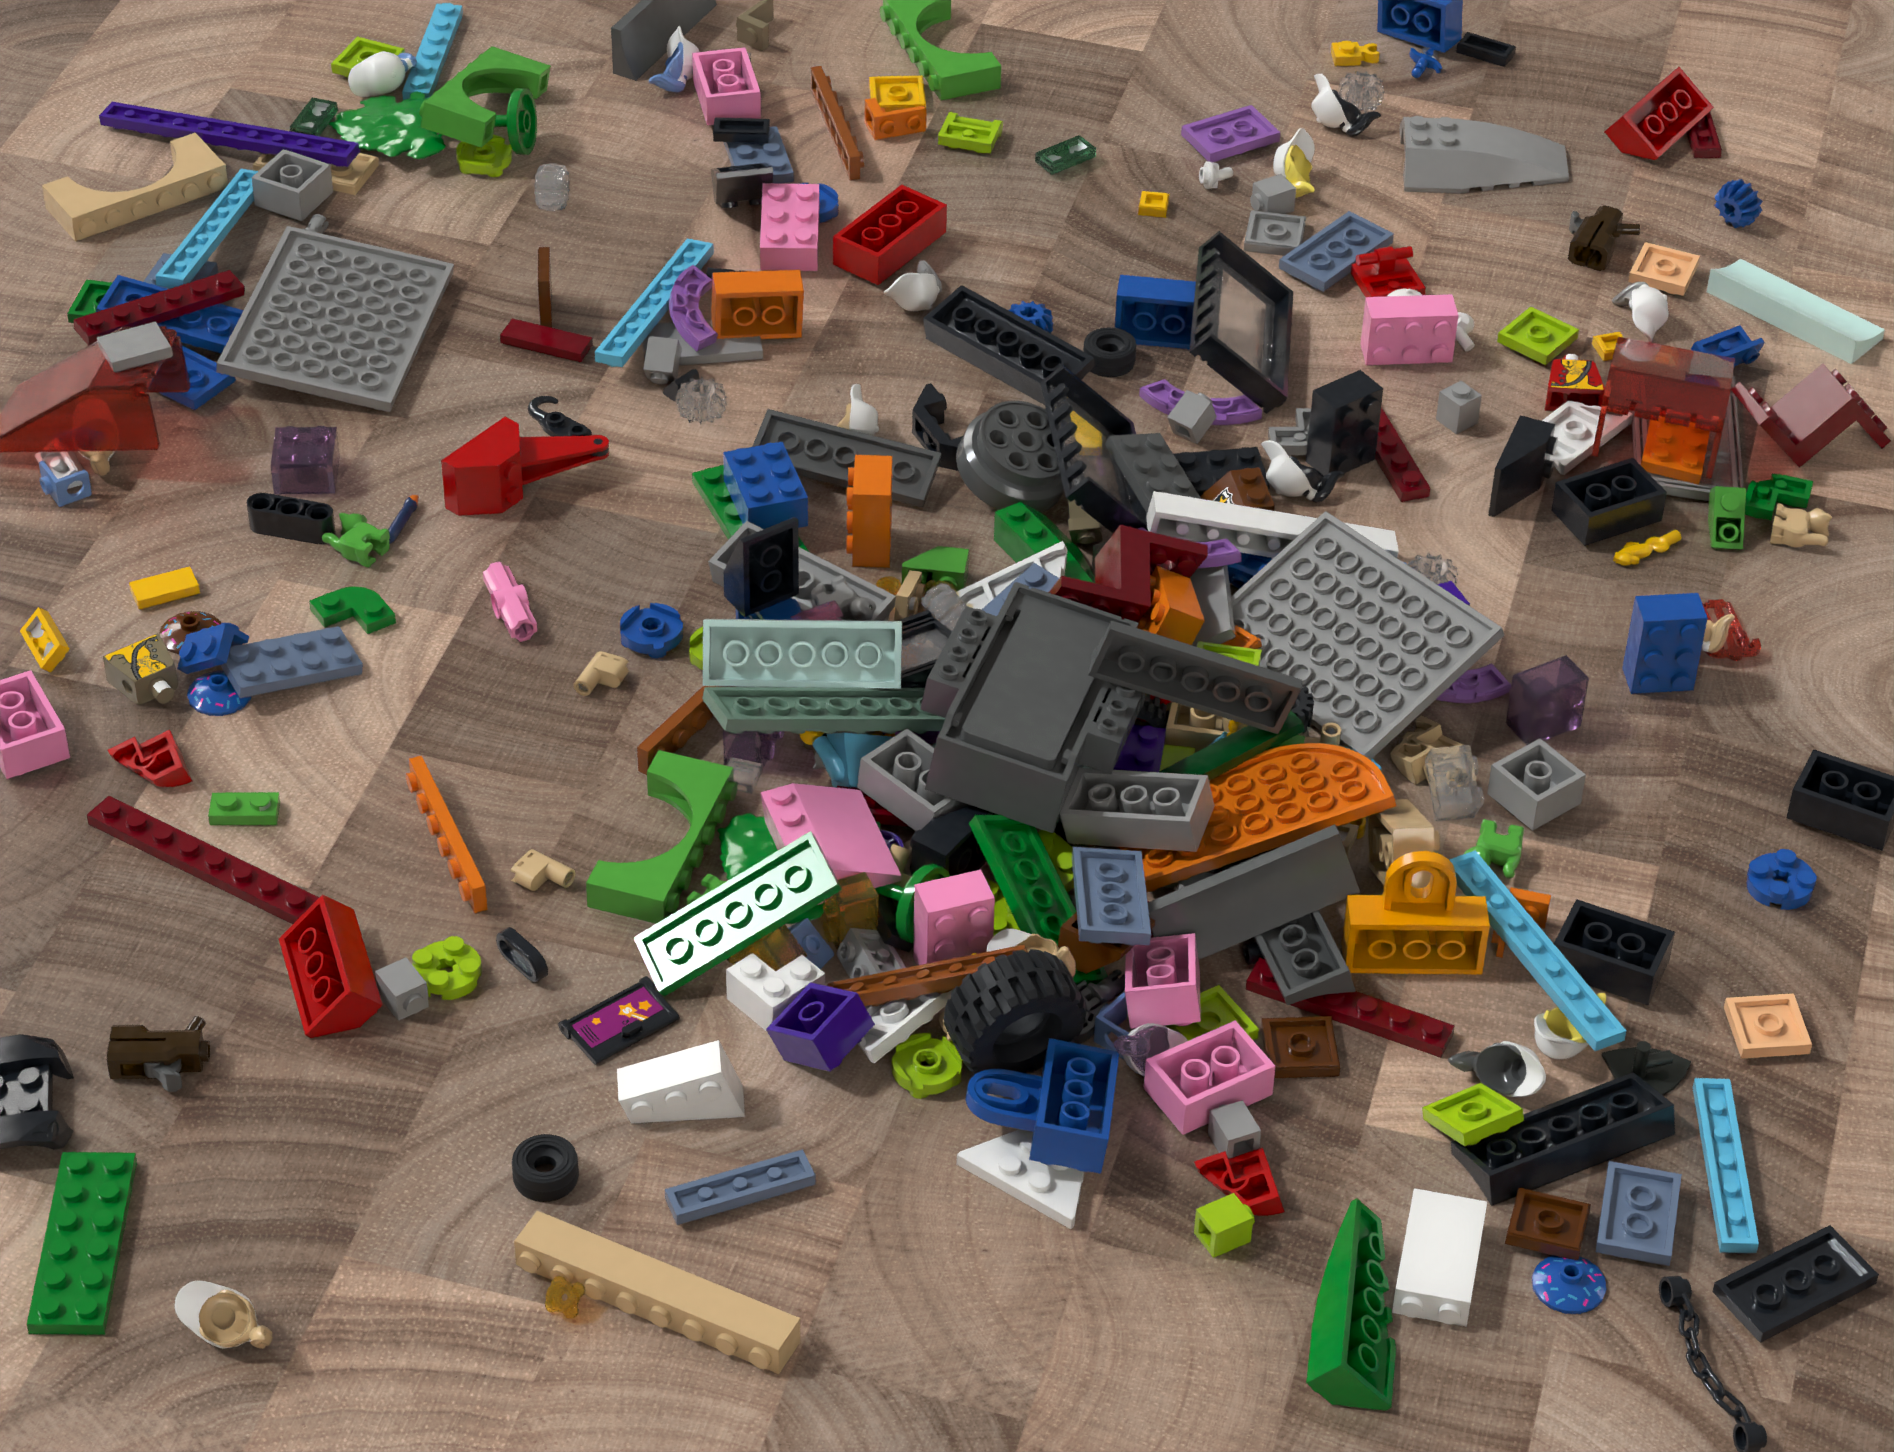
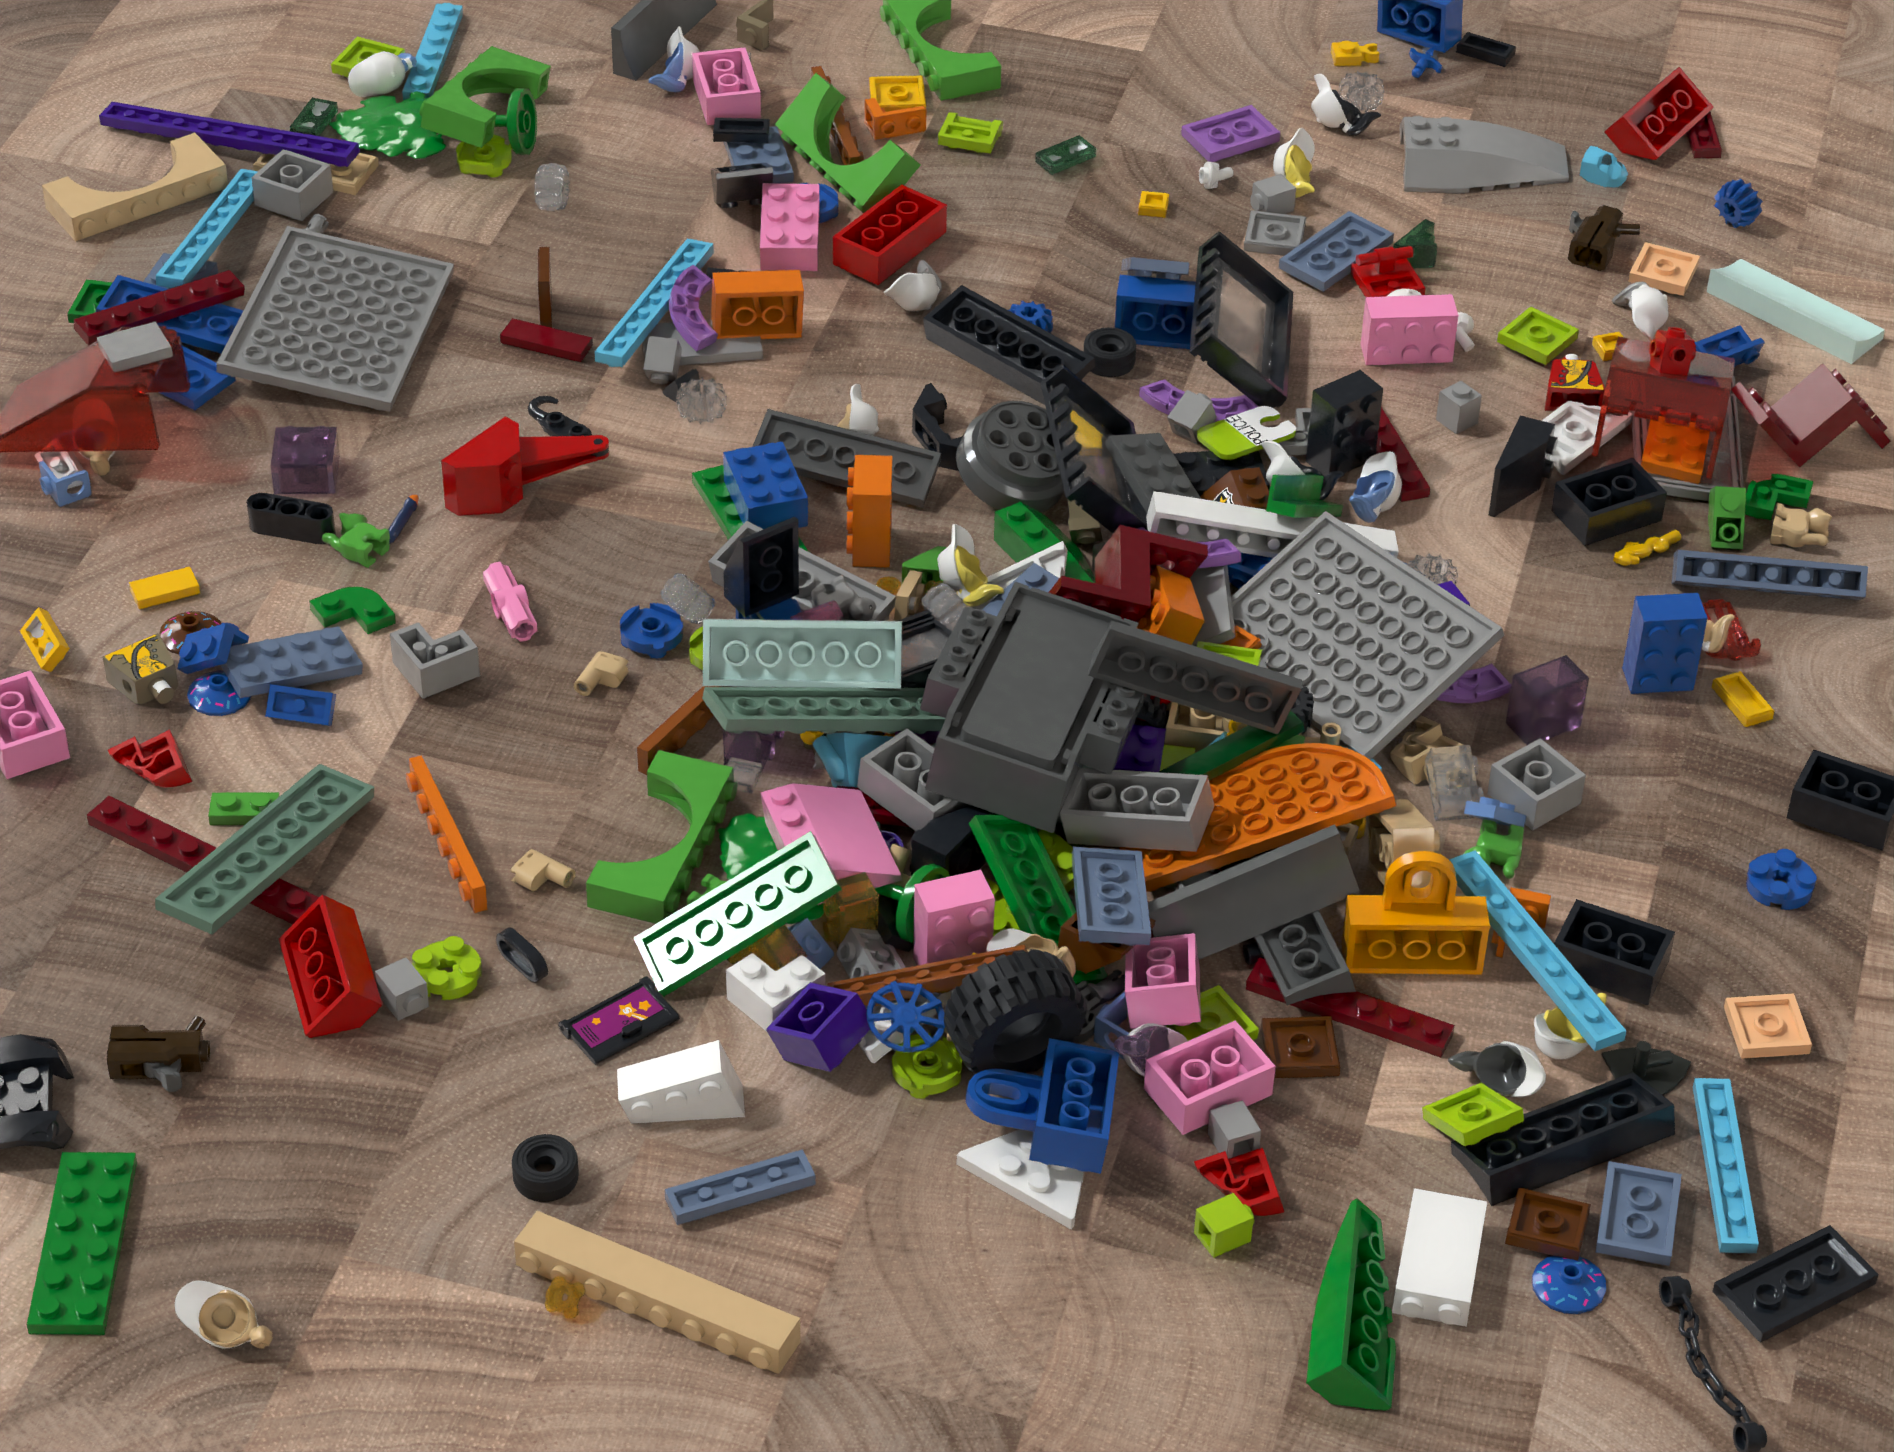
(264, 849): none -> sand green plate
(300, 705): none -> blue plate
(431, 663): none -> light grey brick
(687, 598): none -> clear gear
(808, 126): none -> bright green arch
(906, 1016): none -> blue wheel
(962, 570): none -> hair
(1162, 268): none -> sand blue plate
(1244, 433): none -> piece
(1299, 497): none -> green panel
(1377, 487): none -> hair
(1422, 243): none -> clear green slope
(1495, 811): none -> medium blue plate
(1602, 168): none -> medium azure rock
(1672, 351): none -> red brick
(1742, 699): none -> yellow tile
(1769, 575): none -> sand blue brick

